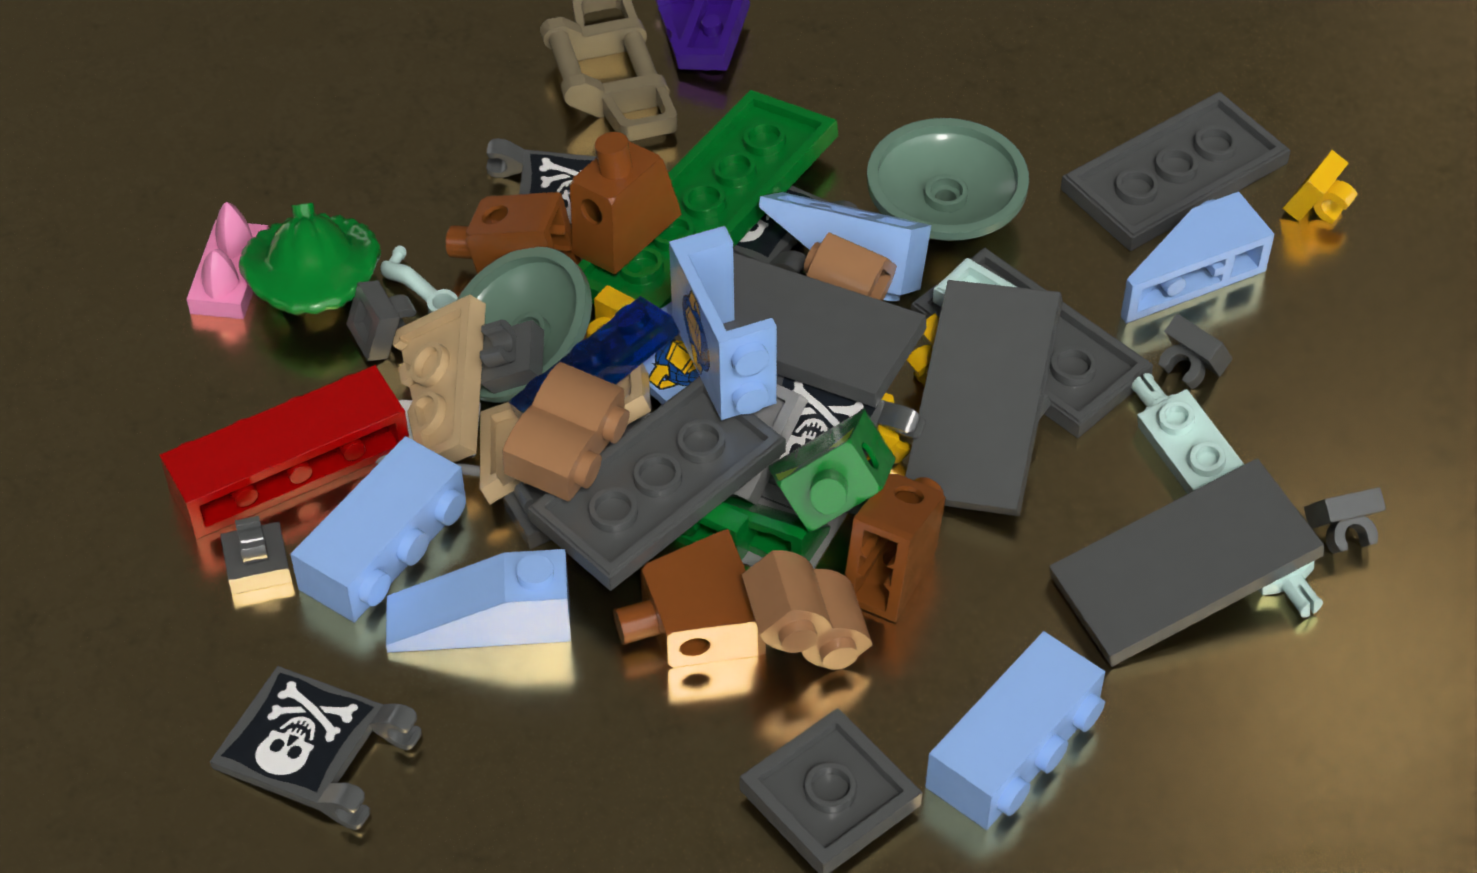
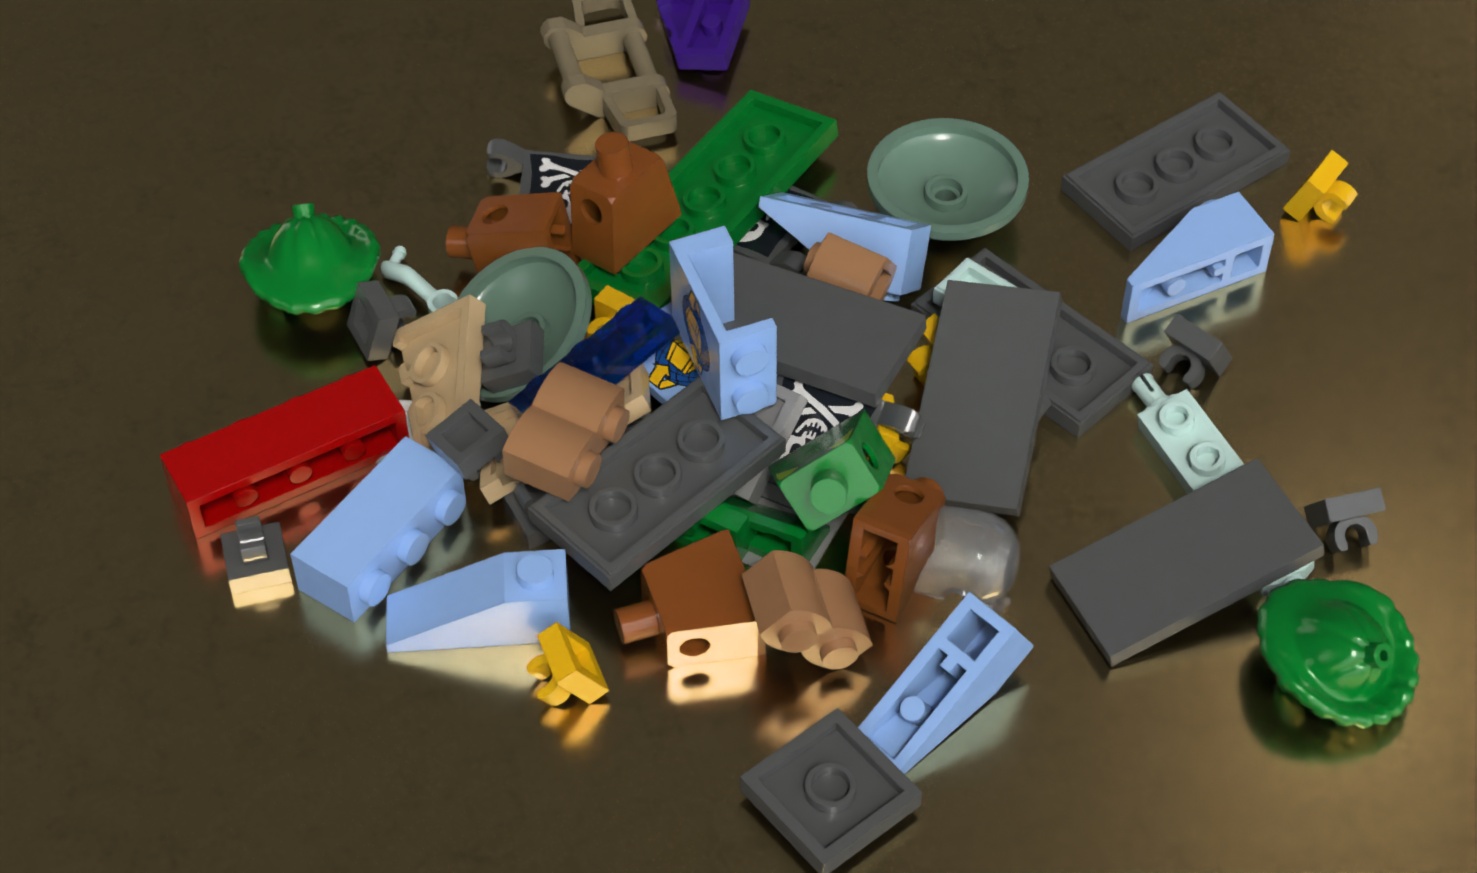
(218, 284): bright pink tile -> none
(303, 739): flag -> none
(468, 439): none -> dark grey tile
(571, 666): none -> yellow tile
(945, 682): none -> light blue slope
(972, 555): none -> clear helmet
(1016, 731): light blue brick -> none
(1339, 650): none -> green piece

